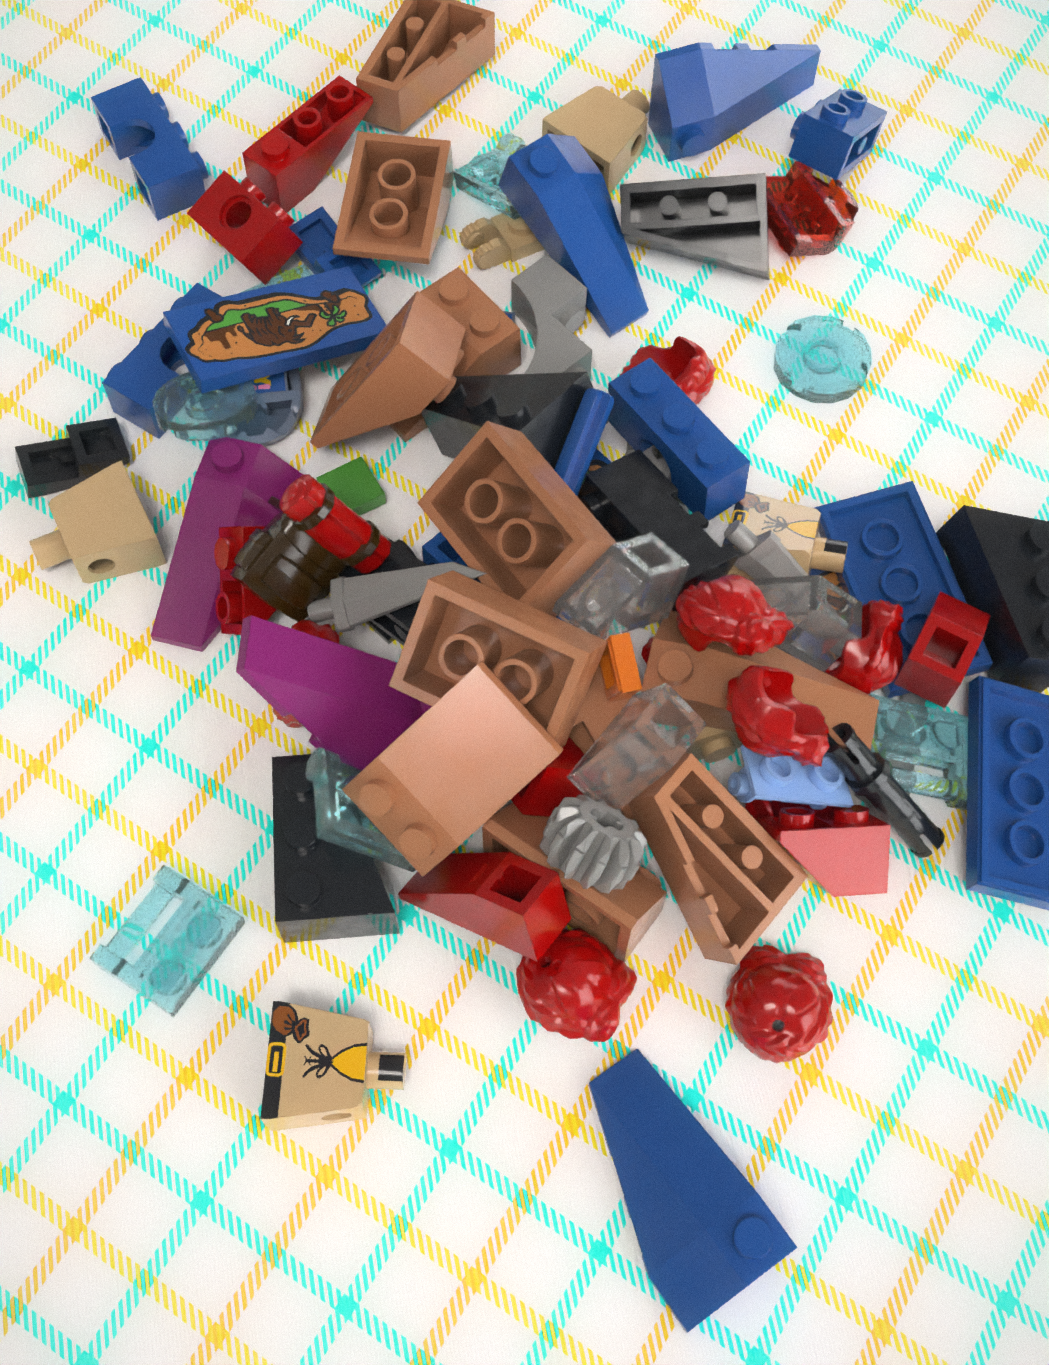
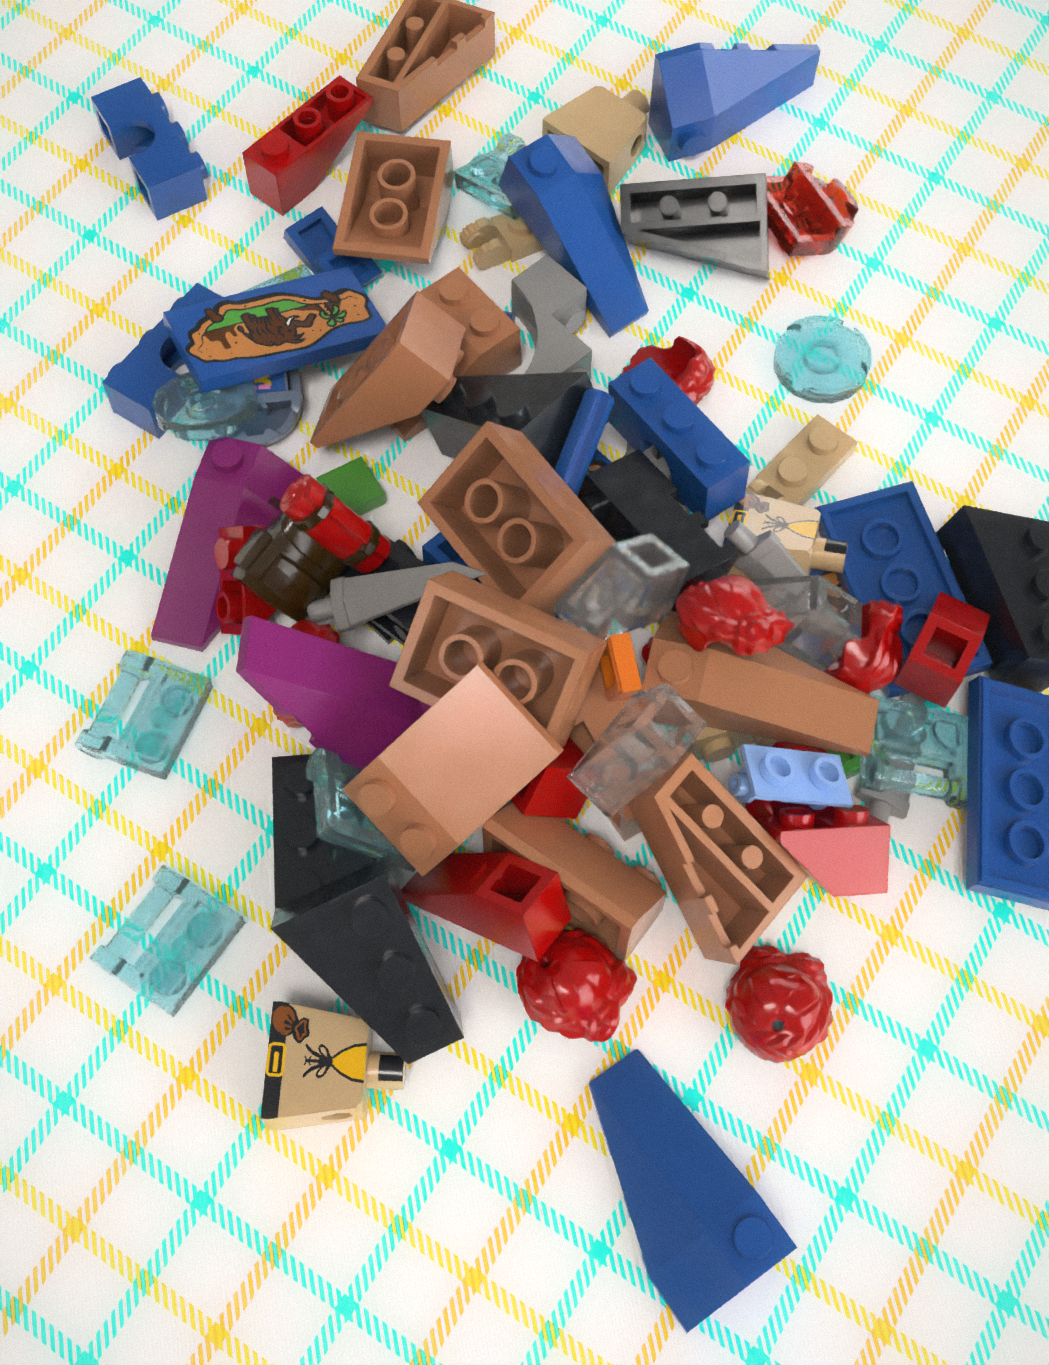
(68, 461): black slope -> none
(100, 529): tan torso -> none
(158, 721): none -> clear light blue plate
(245, 226): red brick -> none
(374, 958): none -> black wedge
(593, 843): light grey gear -> none
(772, 719): red hair -> none
(804, 463): none -> tan hinge
(836, 132): blue brick -> none
(872, 778): black pin -> none

